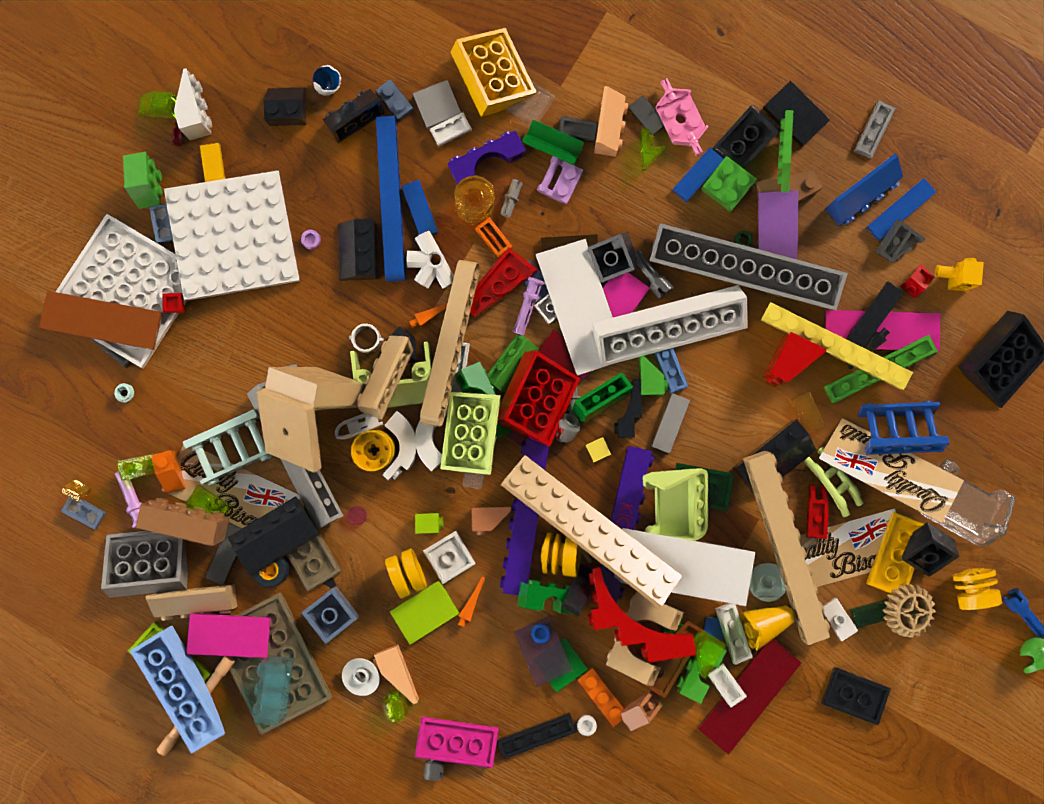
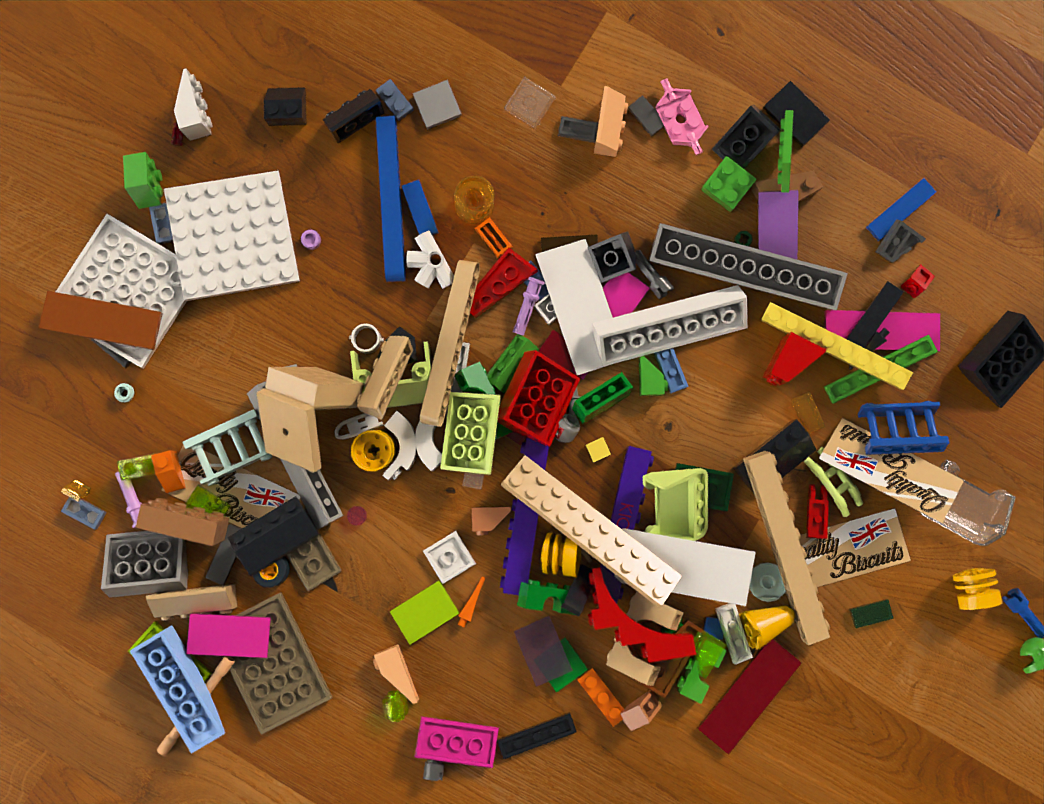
(157, 104): clear neon green slope -> none
(173, 303): red tile -> none
(212, 162): yellow tile -> none
(273, 690): clear light blue brick -> none
(326, 80): clear blue hair -> none
(330, 614): sand blue brick -> none
(355, 681): white dish -> none
(357, 250): black slope -> none
(406, 573): yellow wheel -> none
(424, 317): orange piece -> none
(428, 523): lime brick -> none
(450, 129): white plate -> none
(492, 71): yellow slope -> none
(507, 148): dark purple arch -> none
(511, 198): light grey axle -> none
(541, 633): blue tile -> none
(553, 142): green panel -> none
(565, 184): lavender plate -> none
(586, 725): white tile -> none
(625, 426): black slope -> none
(648, 153): clear neon green slope -> none
(670, 423): light grey tile -> none
(698, 175): blue tile -> none
(726, 685): white plate -> none
(839, 619): white plate -> none
(856, 695): black tile -> none
(866, 190): blue slope -> none
(874, 129): light grey tile -> none
(888, 567): yellow tile -> none
(913, 613): tan gear -> none
(930, 550): black slope -> none
(962, 276): yellow brick -> none

